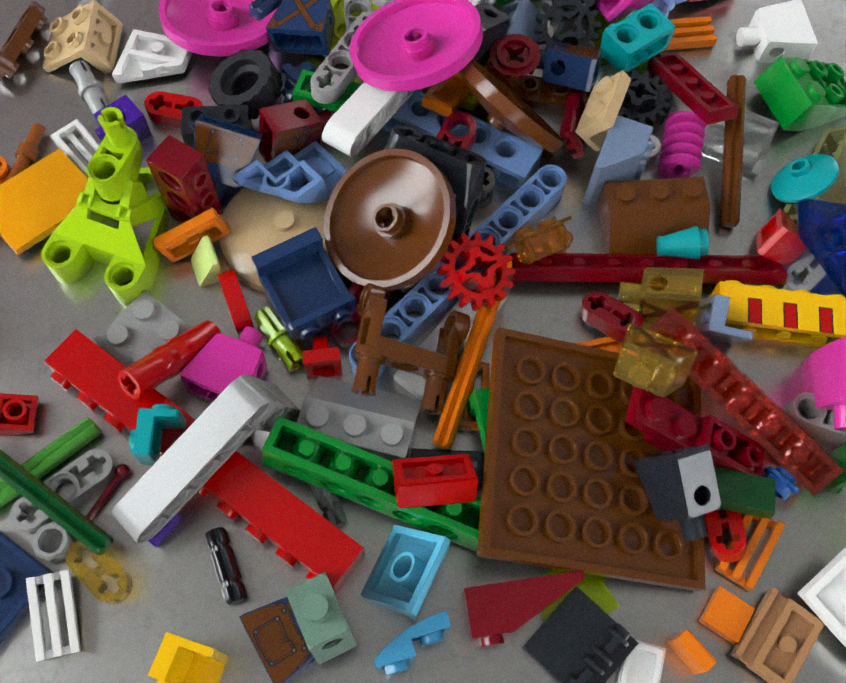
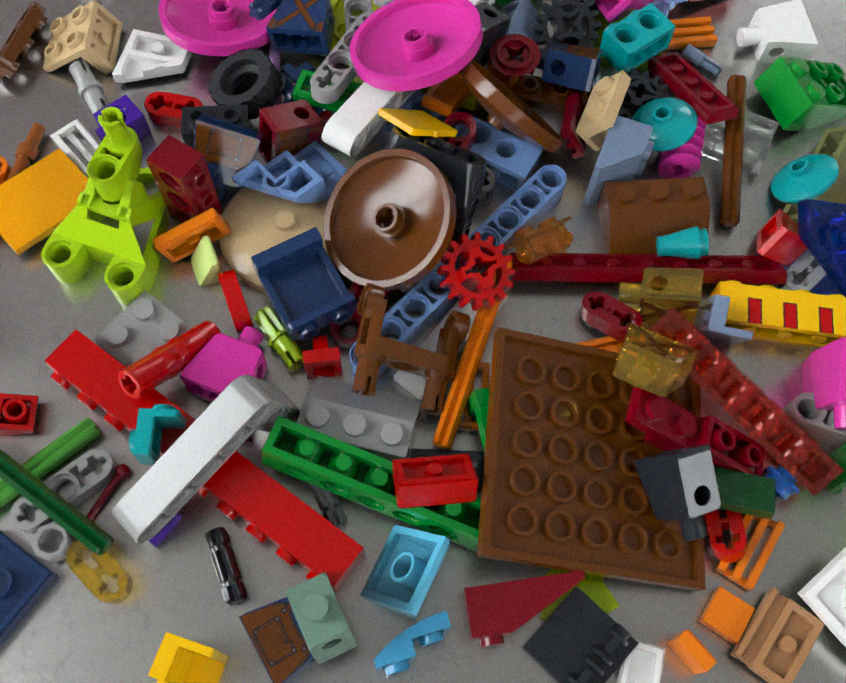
(37, 620): white tile -> none
(417, 122): none -> yellow piece
(671, 120): none -> teal dish
(701, 59): none -> sand blue pin

